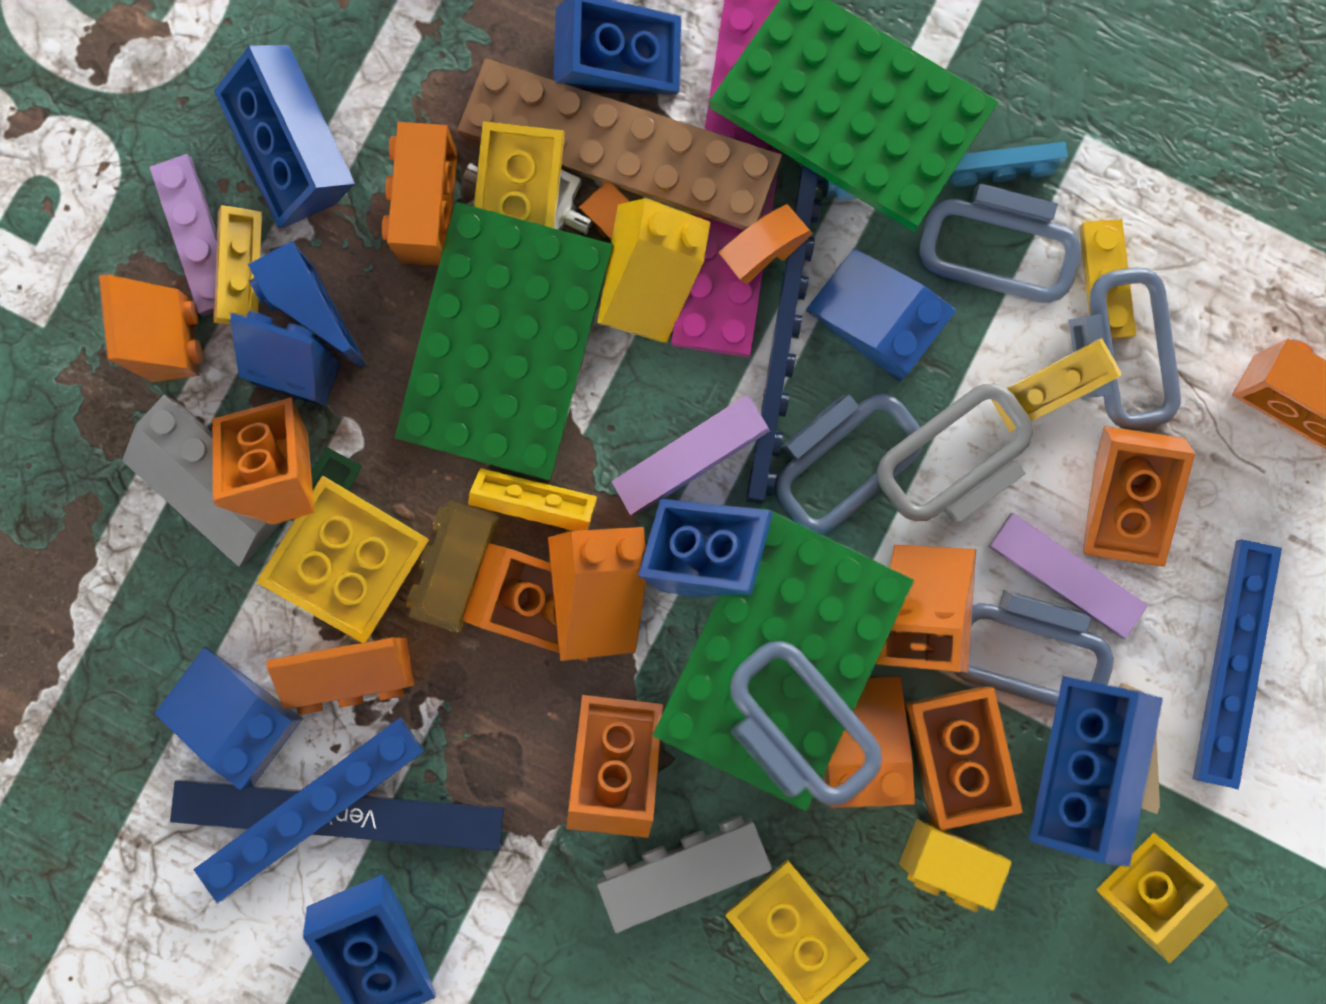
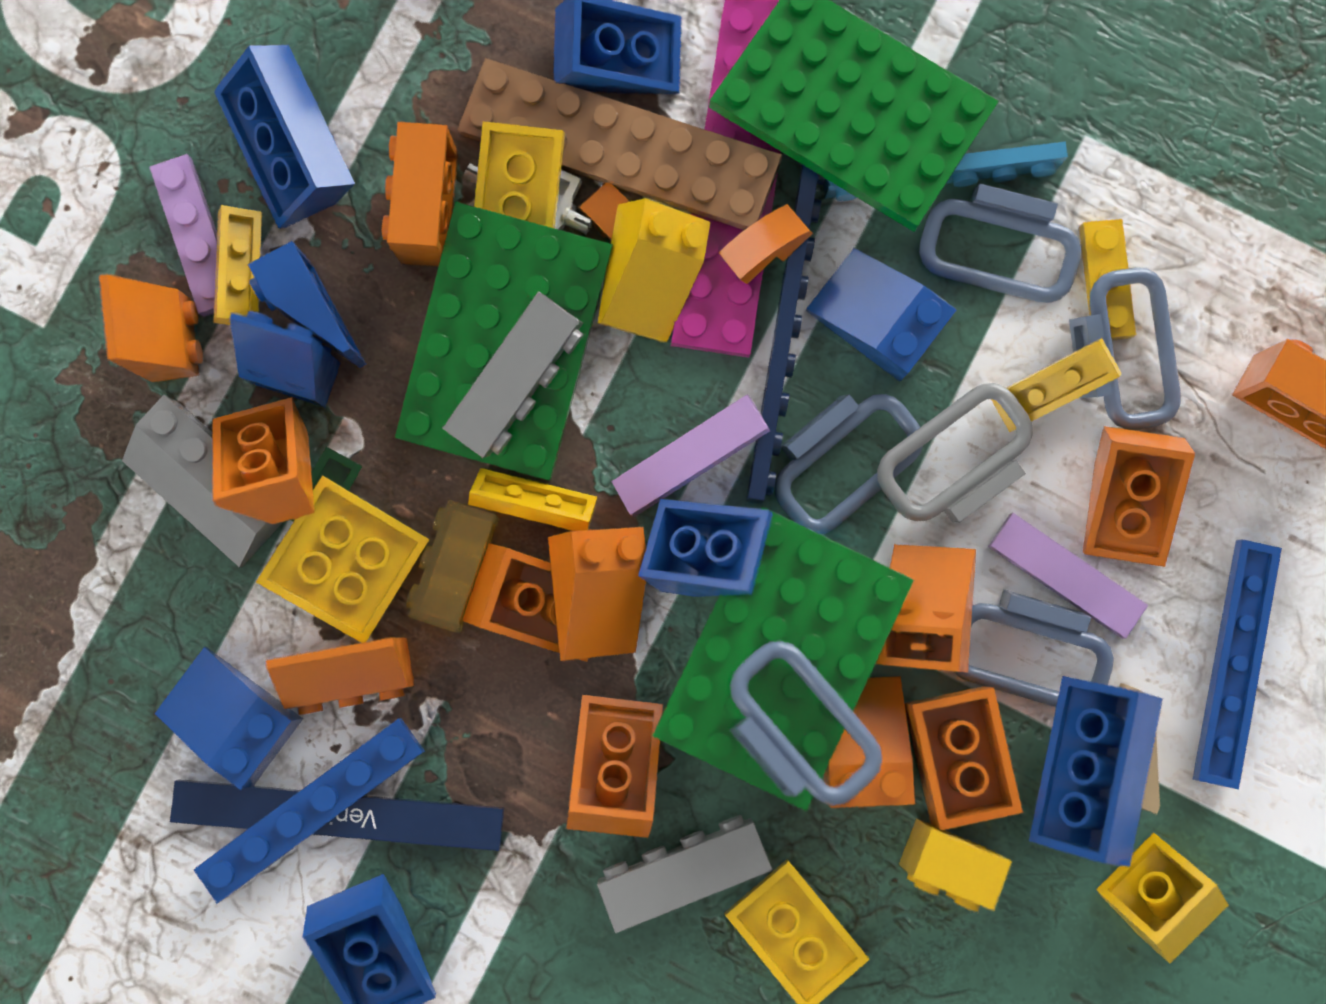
(513, 376): none -> light grey brick

